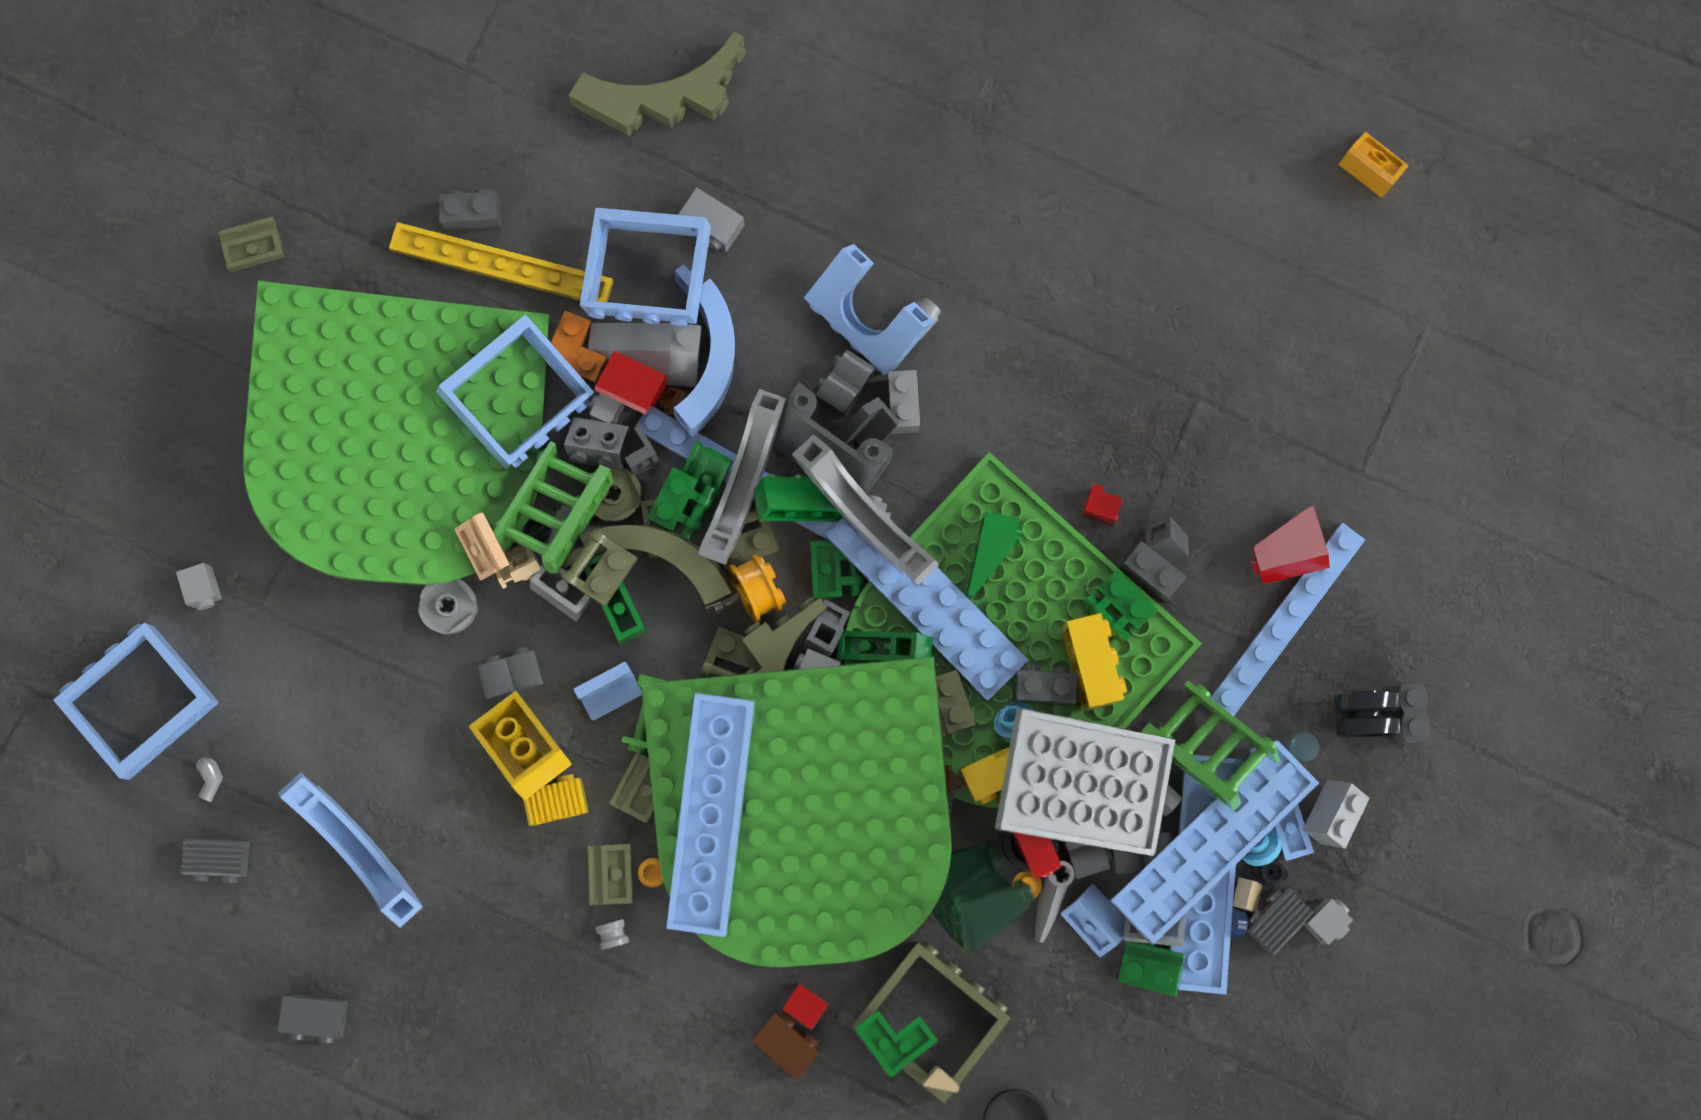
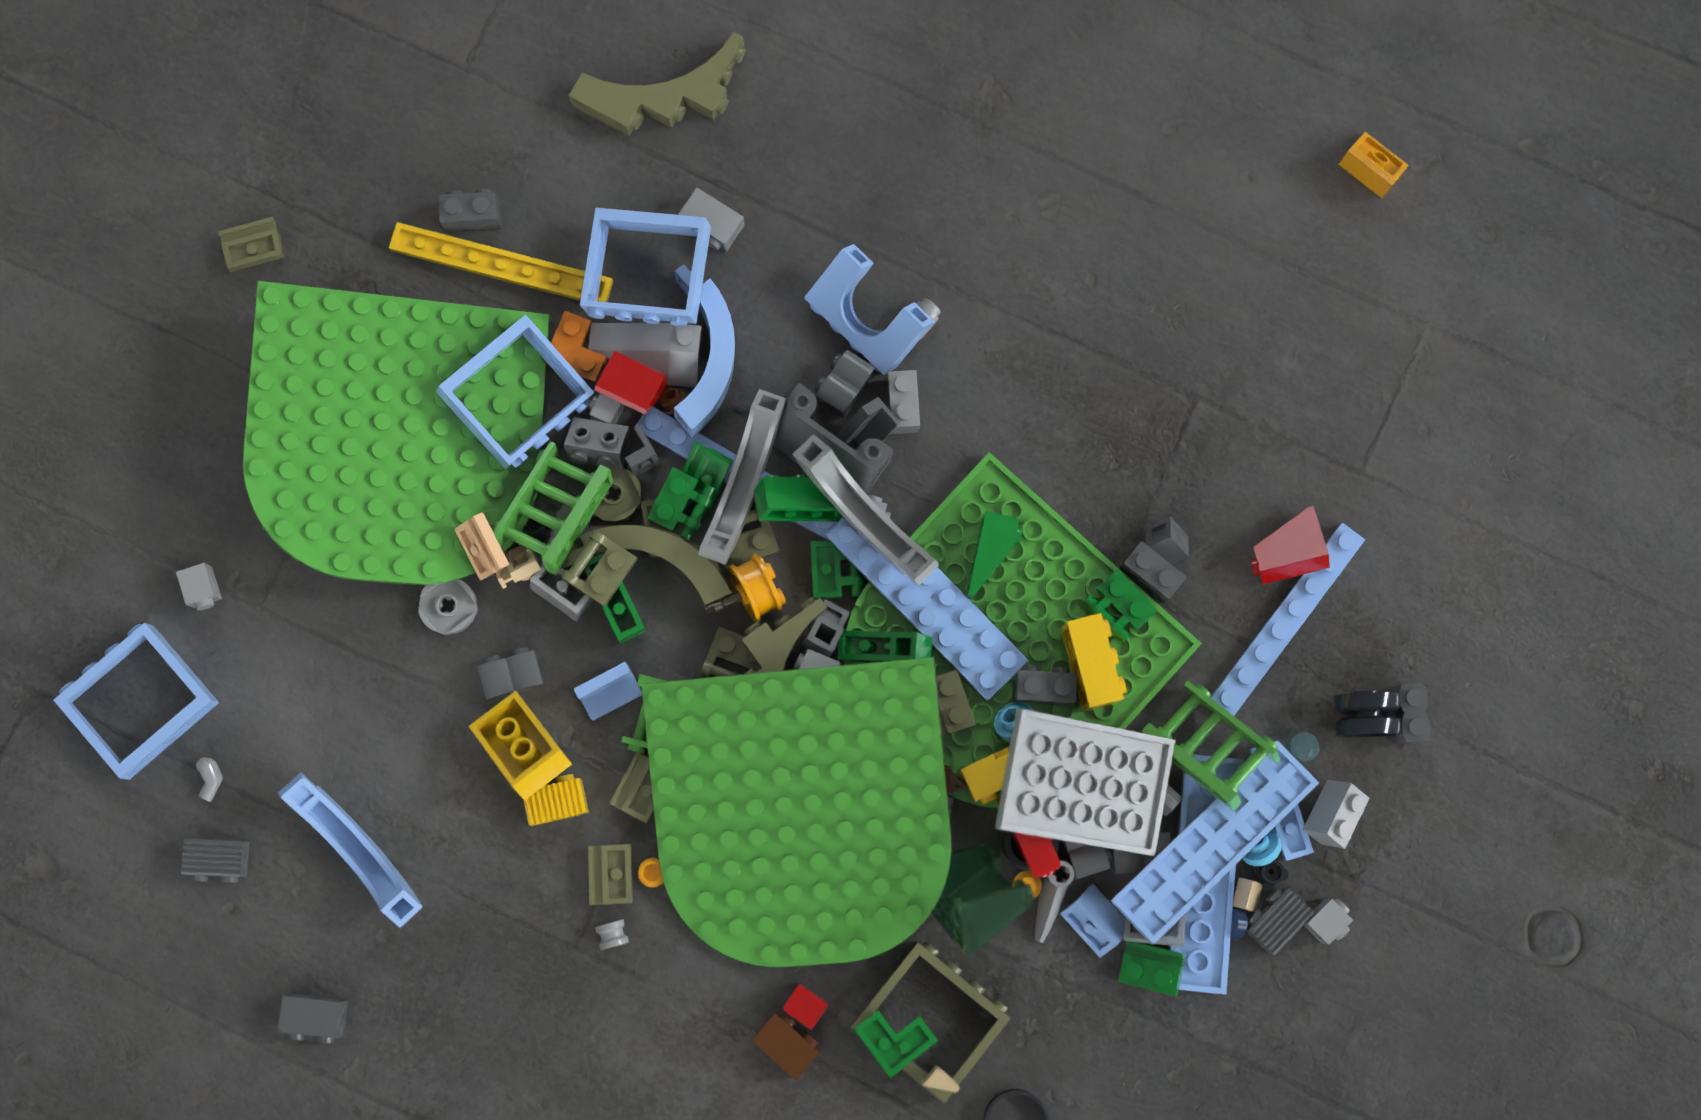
(710, 814): light blue plate -> none
(1102, 505): red panel -> none

